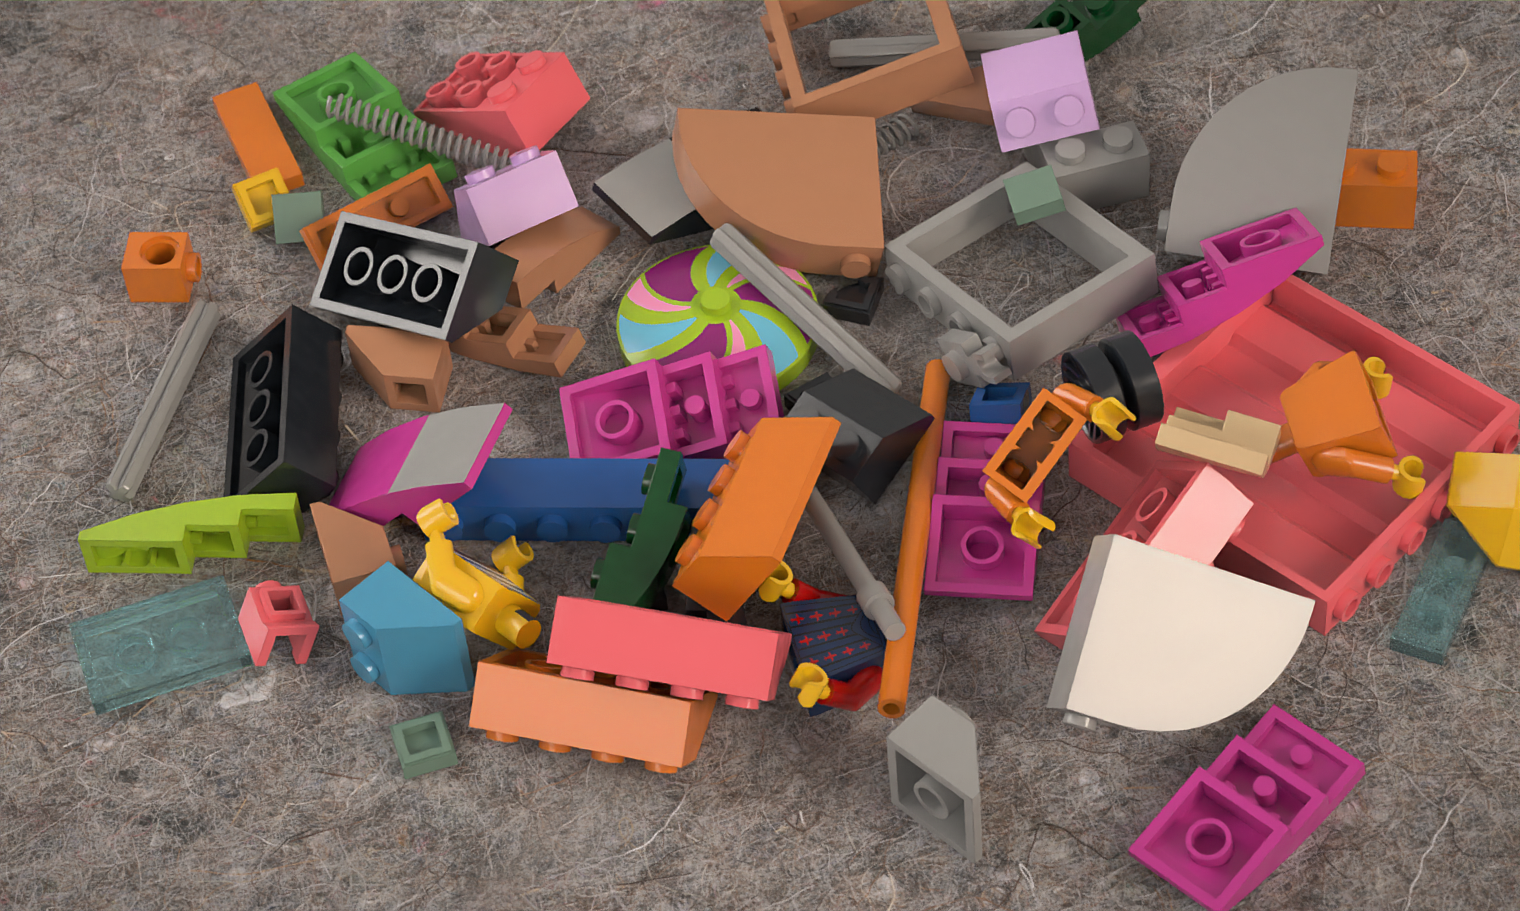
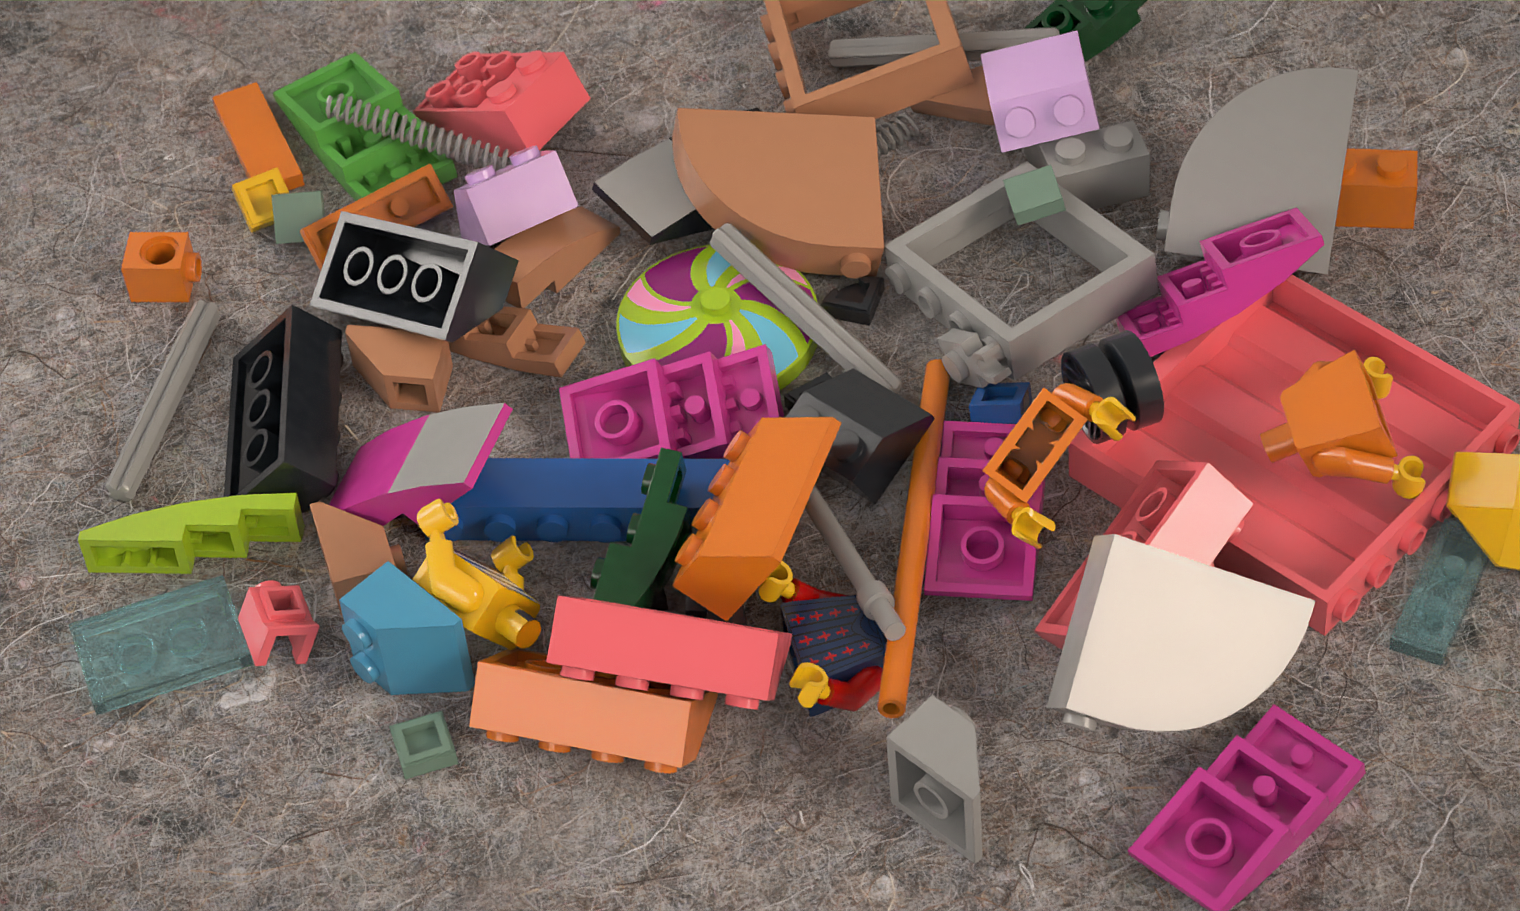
(1234, 444): tan slope -> none

